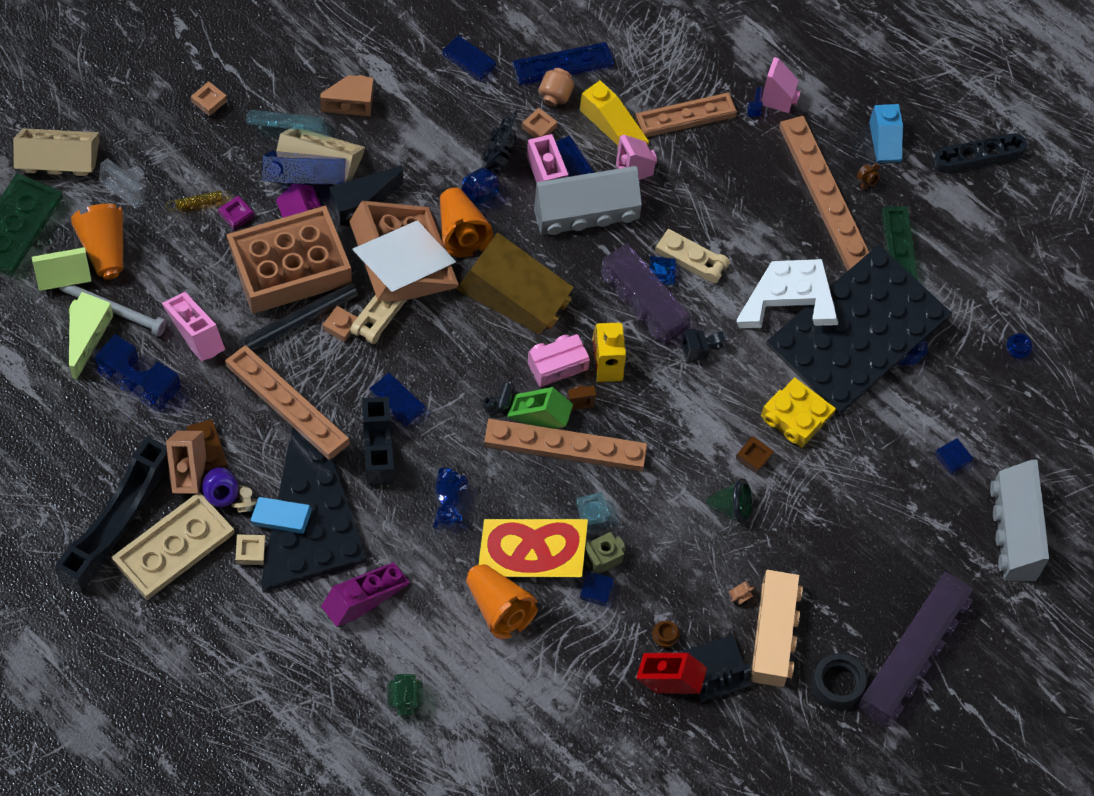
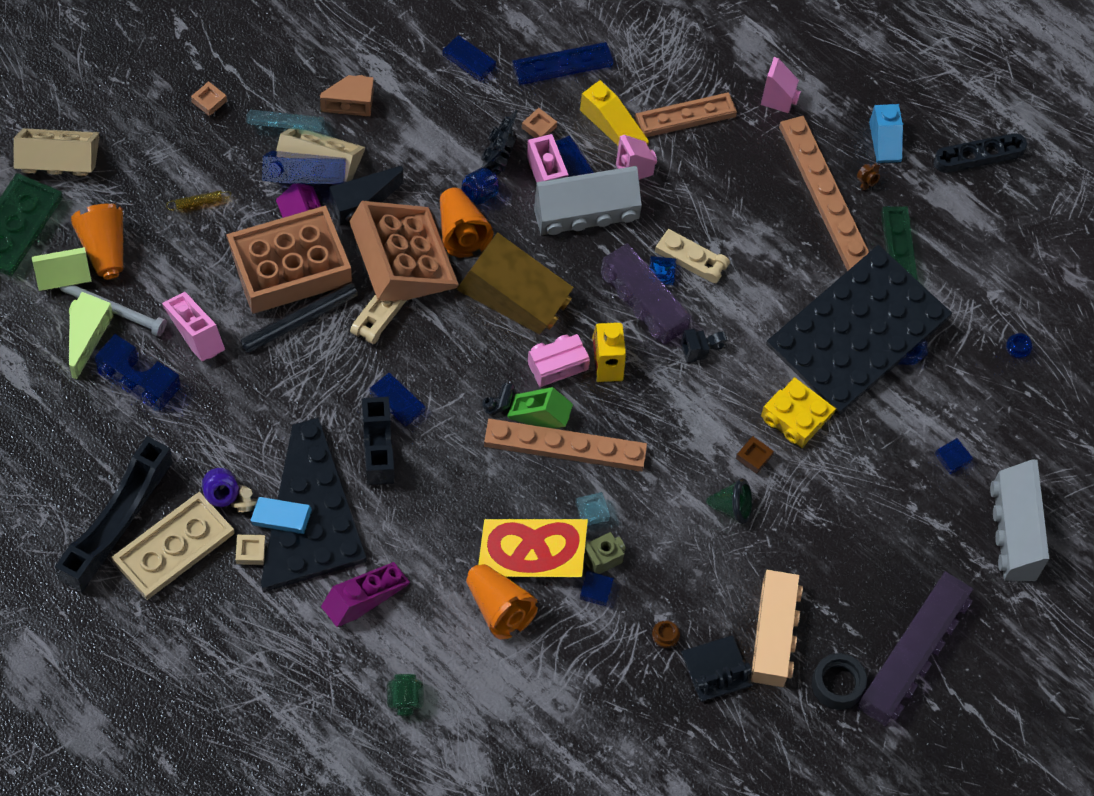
(123, 183): clear tile -> none
(186, 461): nougat slope -> none
(214, 453): reddish brown plate -> none
(236, 213): magenta tile -> none
(287, 402): nougat plate -> none
(339, 323): nougat plate -> none
(404, 255): white sticker -> none
(447, 492): clear blue animal -> none
(556, 87): nougat head -> none
(582, 397): reddish brown plate -> none
(671, 673): red brick -> none
(741, 592): nougat plate -> none
(754, 108): clear blue hand -> none
(789, 285): white wing -> none

